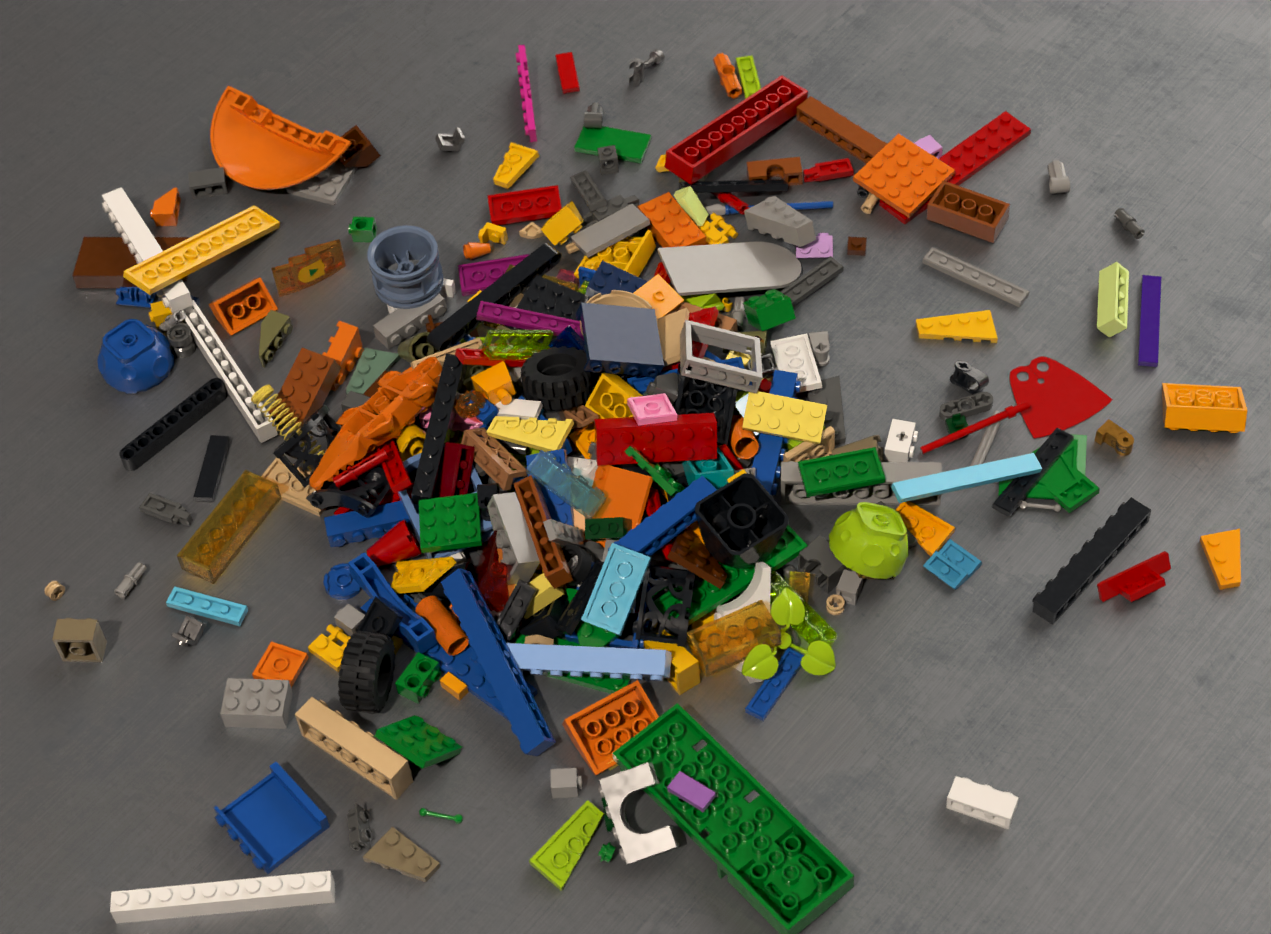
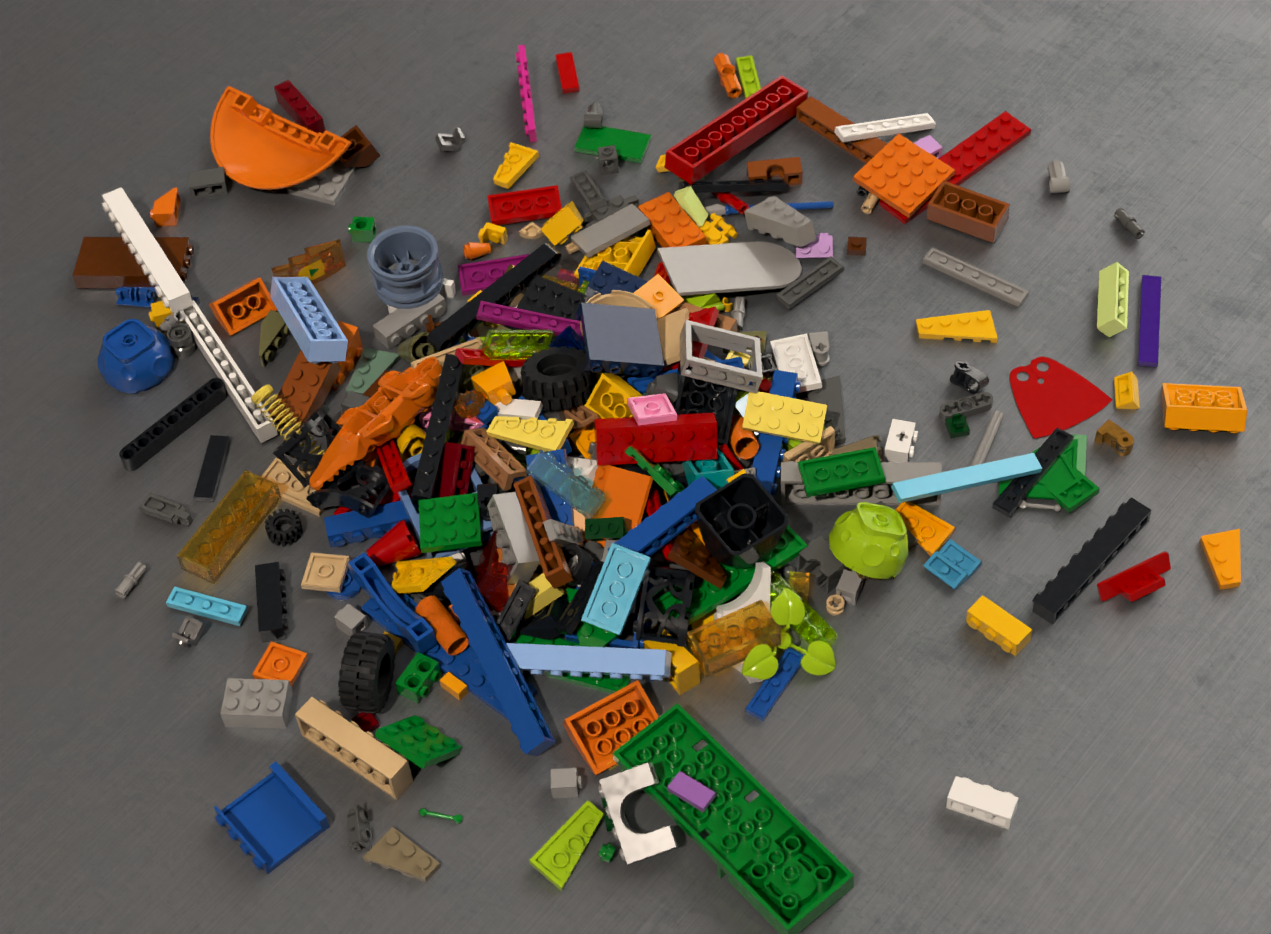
(54, 590): tan bush -> none
(79, 640): dark tan brick -> none
(201, 250): yellow plate -> none
(222, 897): white brick -> none
(271, 602): none -> black brick
(283, 536): none -> black tyre
(298, 107): none -> dark red brick
(308, 319): none -> light blue brick
(325, 572): none -> tan tile
(327, 649): yellow plate -> none
(358, 469): red pin -> none
(366, 721): none -> dark red tile
(380, 619): black tile -> none
(538, 639): tan tile -> none
(639, 65): flat silver bar -> none
(769, 310): green brick -> none
(828, 170): red hinge -> none
(884, 127): none -> white tile
(998, 625): none -> yellow brick
(1008, 412): red bar -> none
(1126, 391): none -> yellow slope

